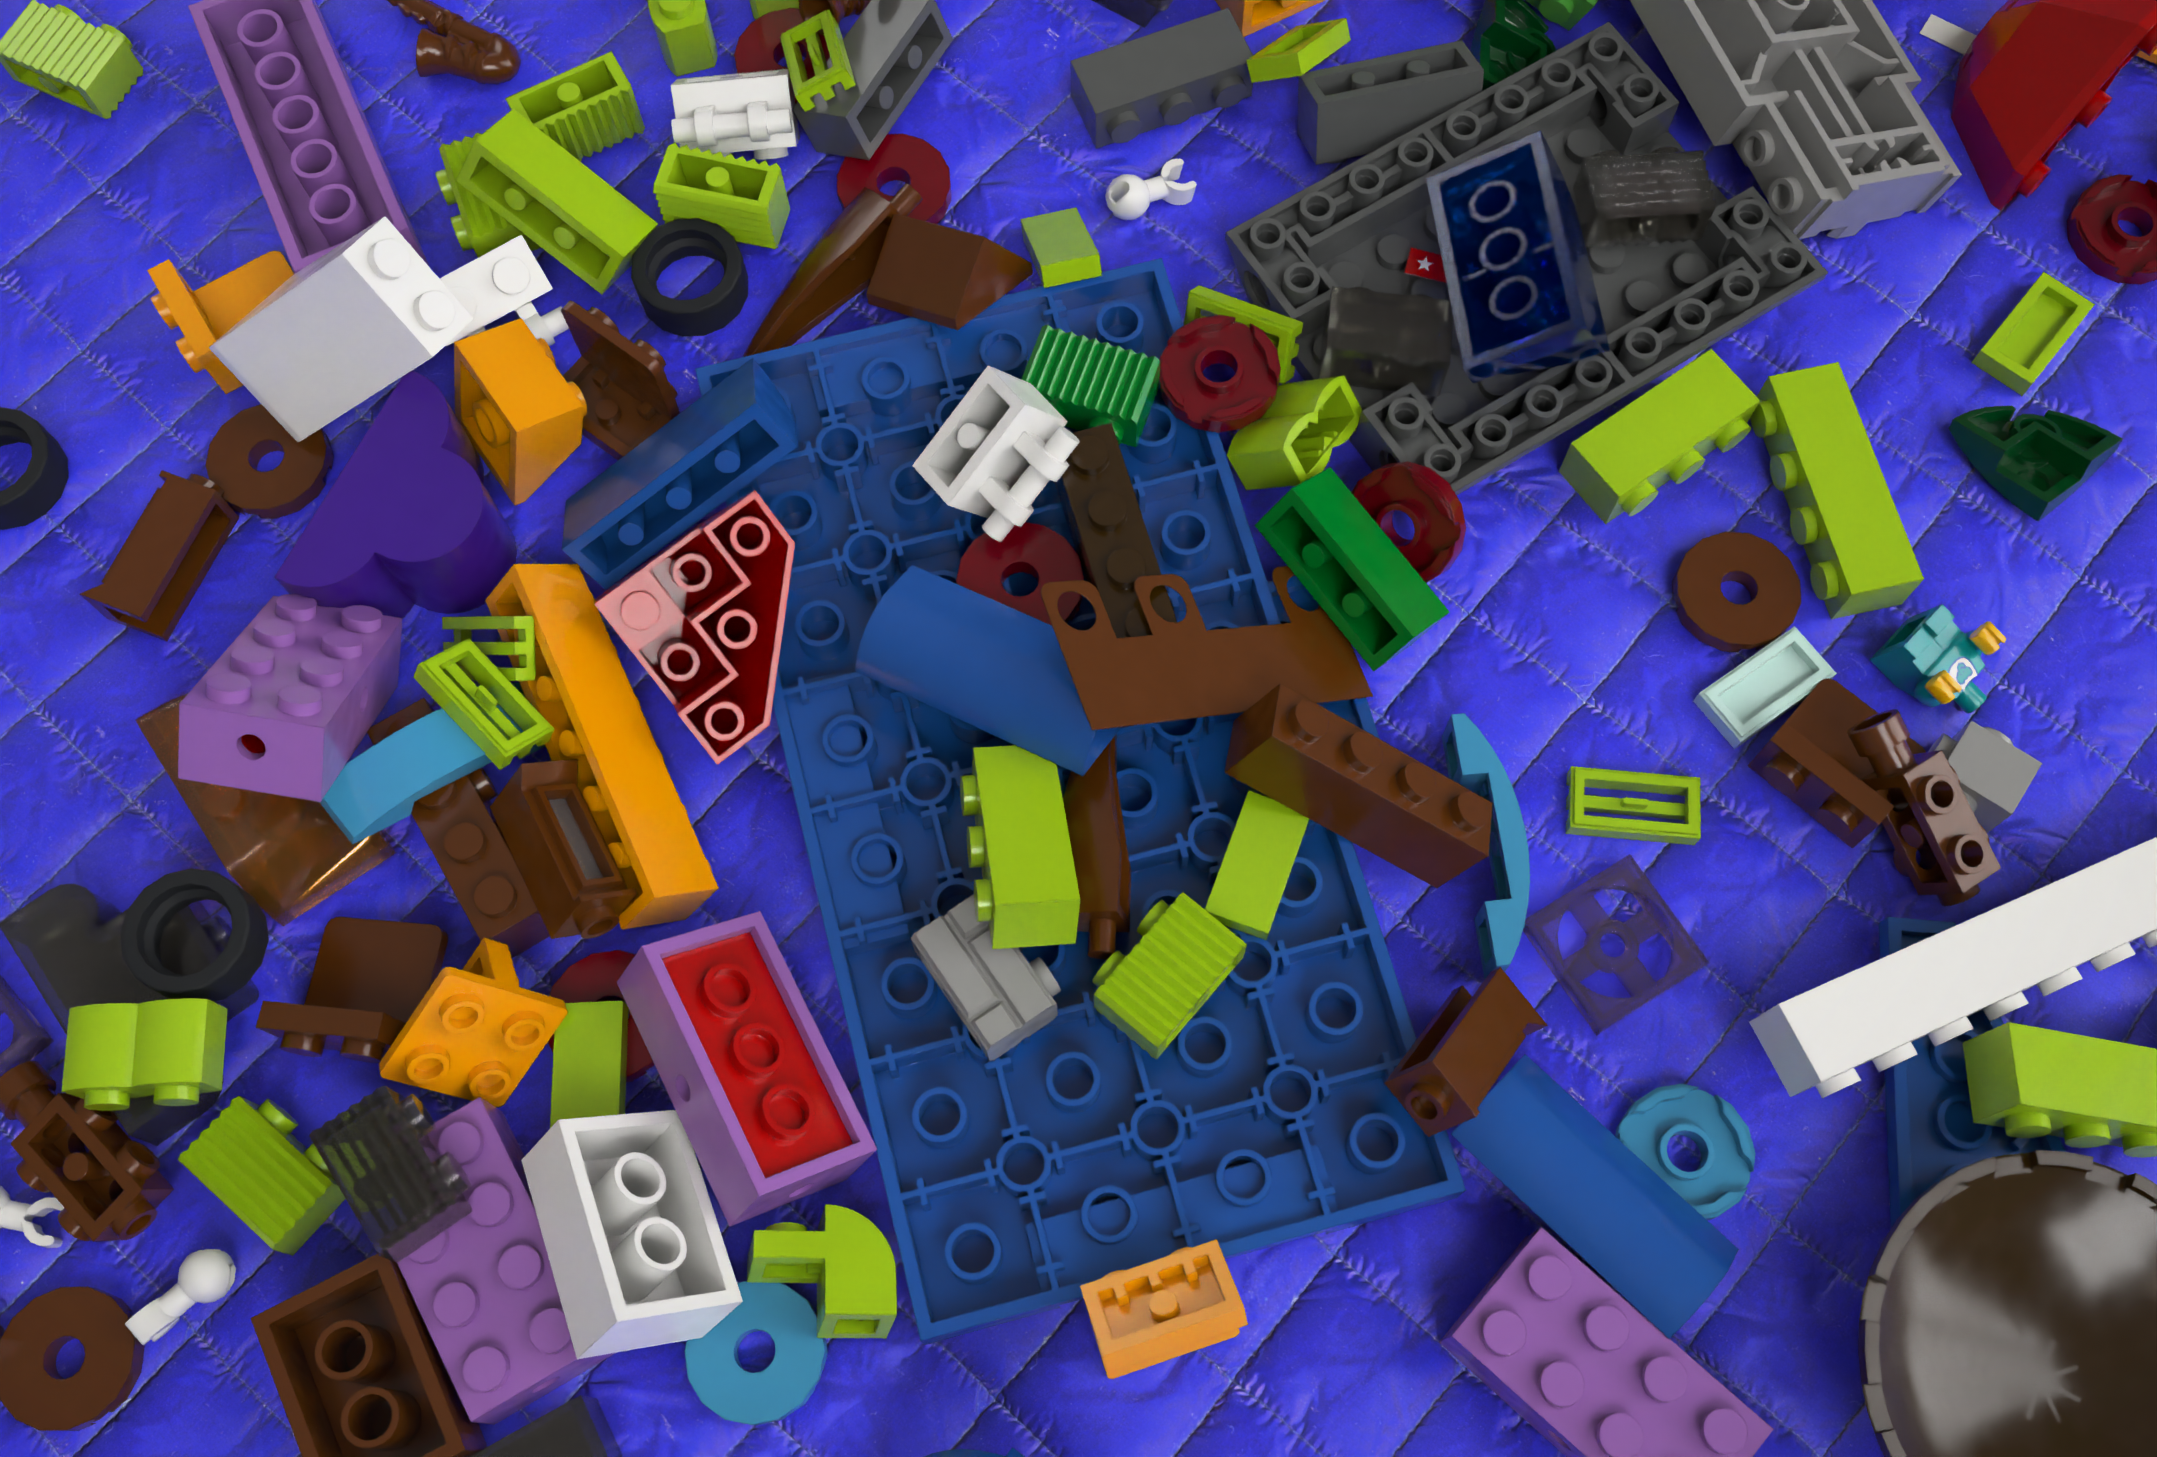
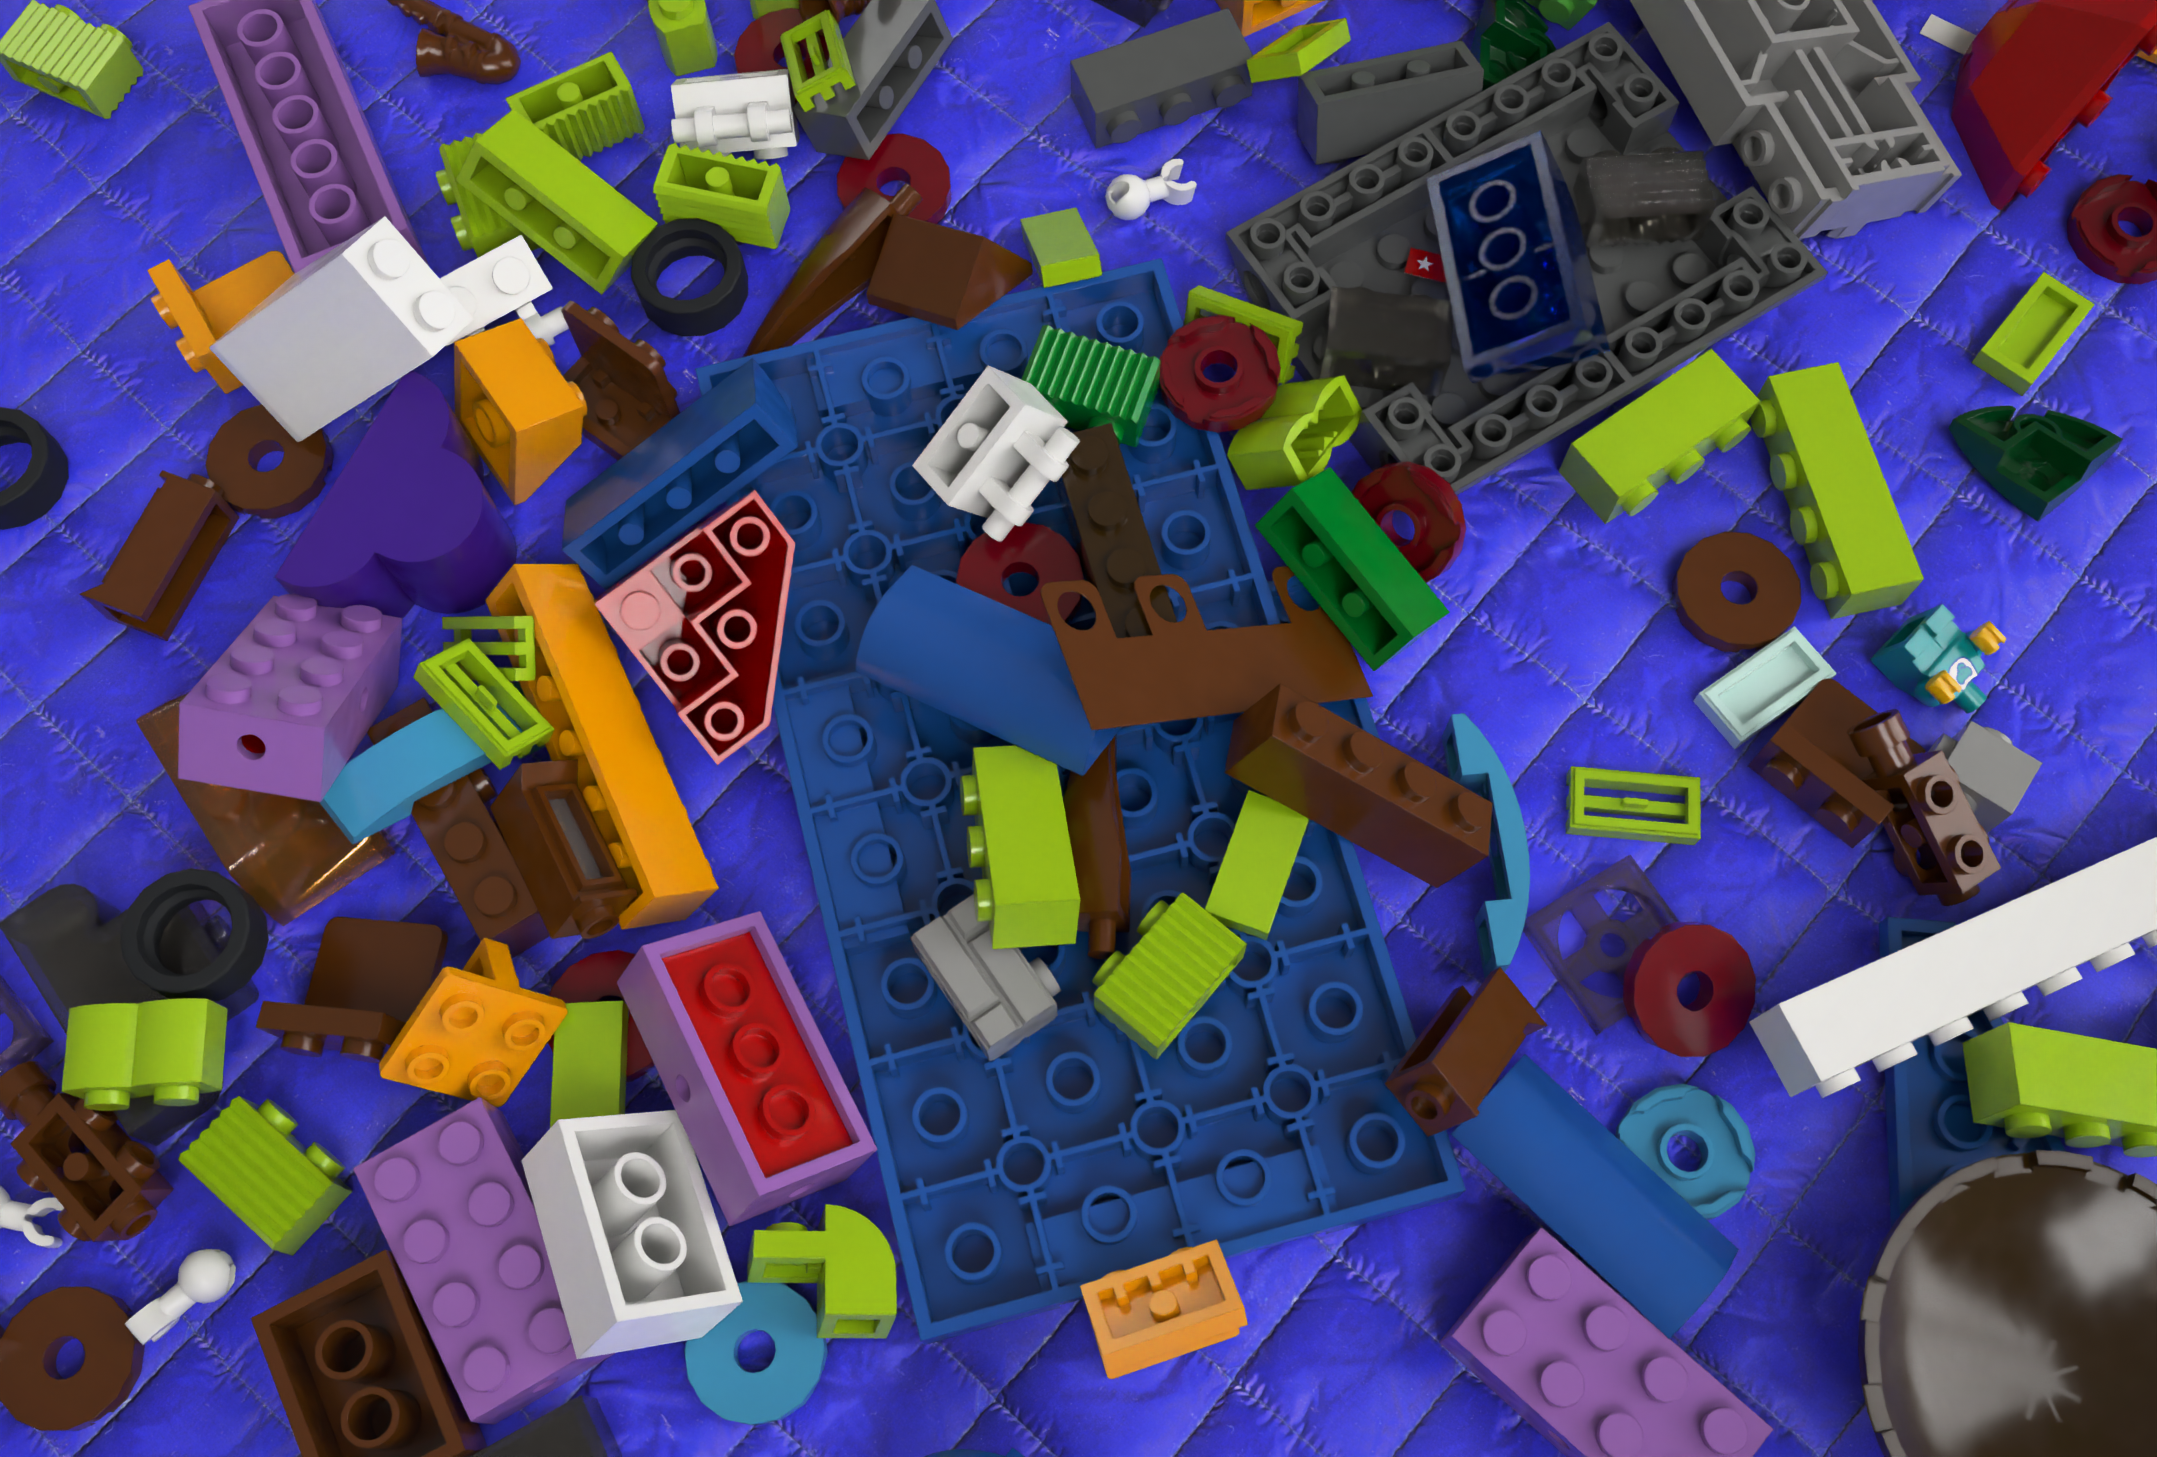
(393, 1172): clear smoke brick -> none
(1723, 998): none -> dark red tile

